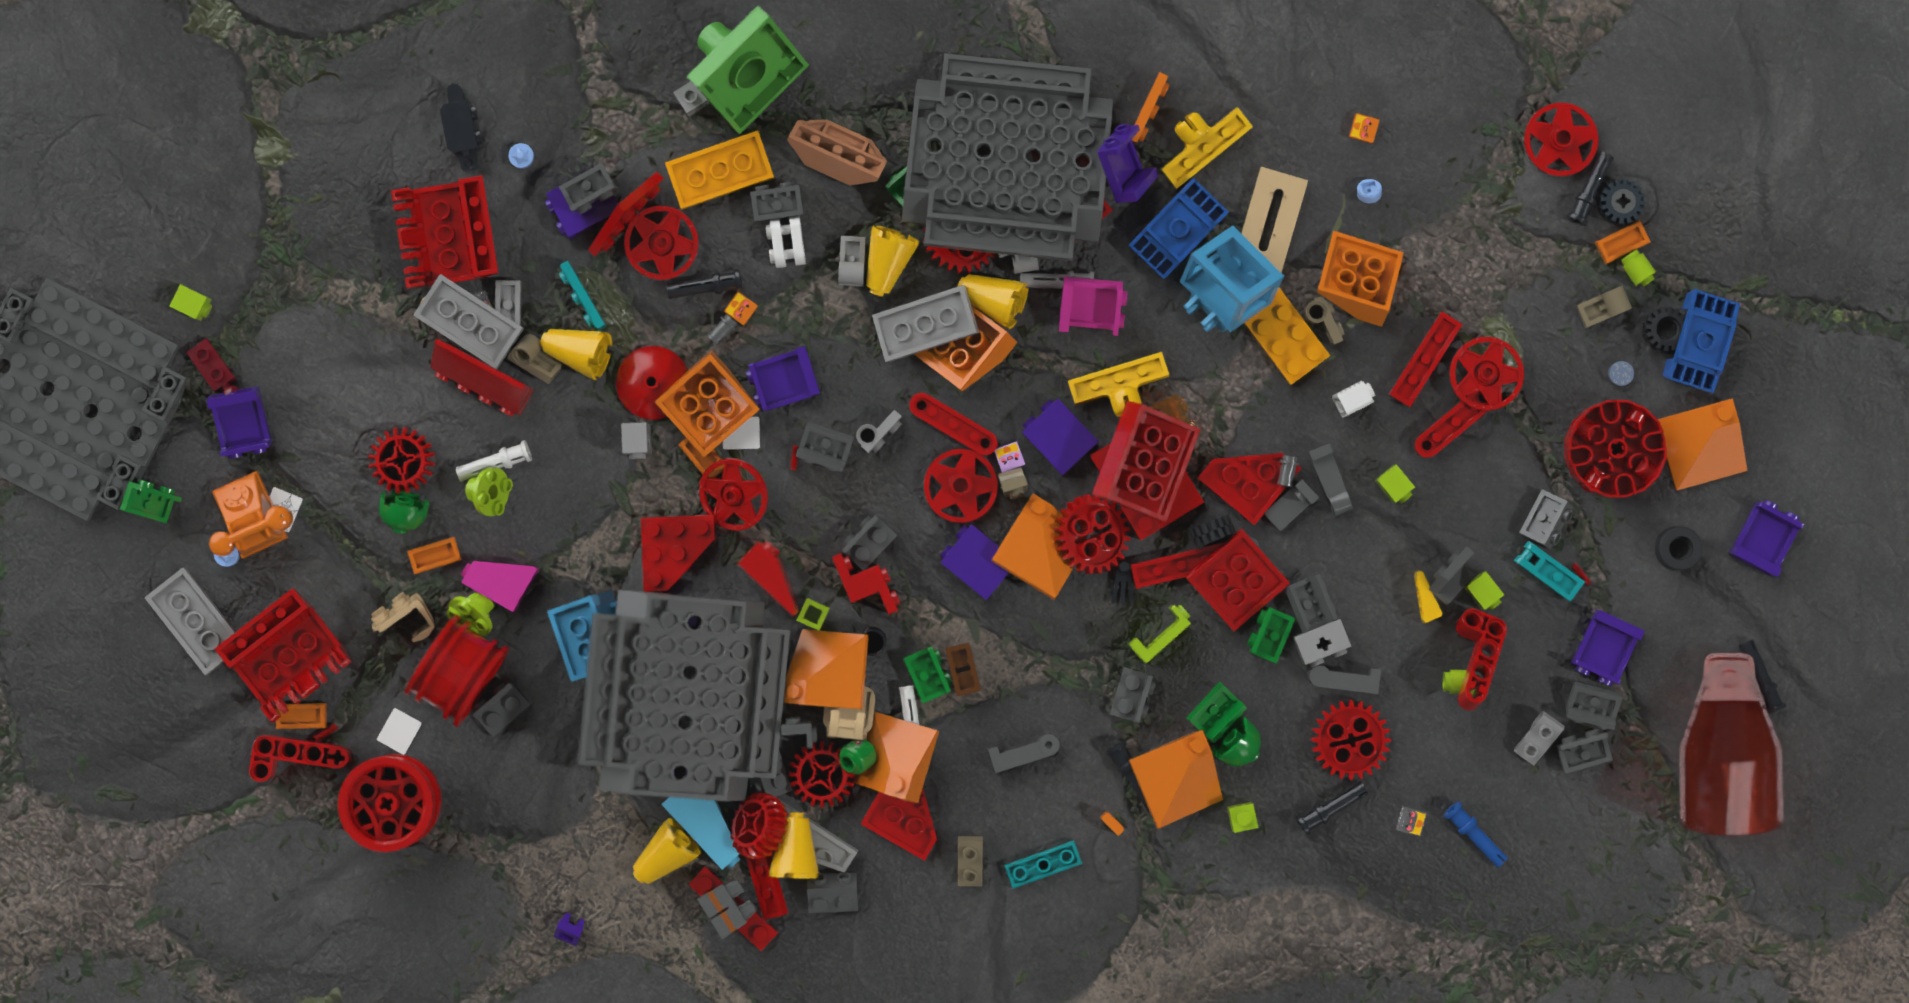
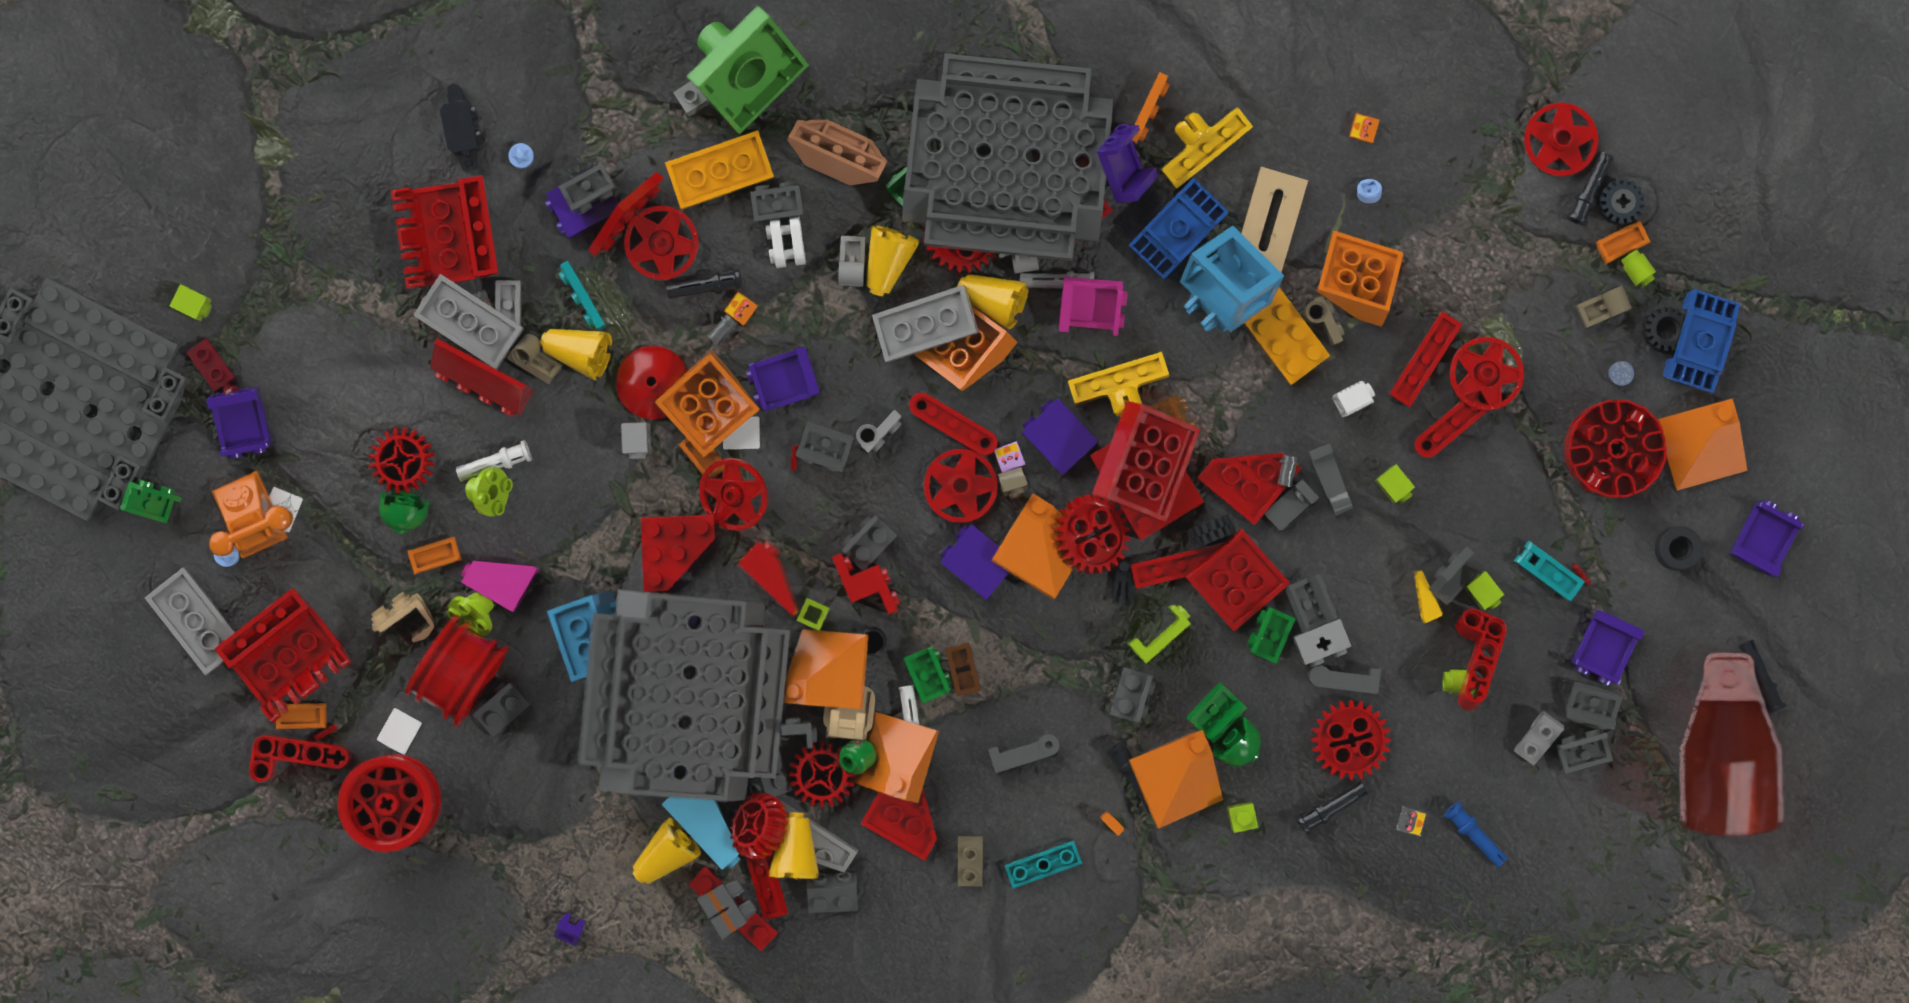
(1547, 519): bracket -> none

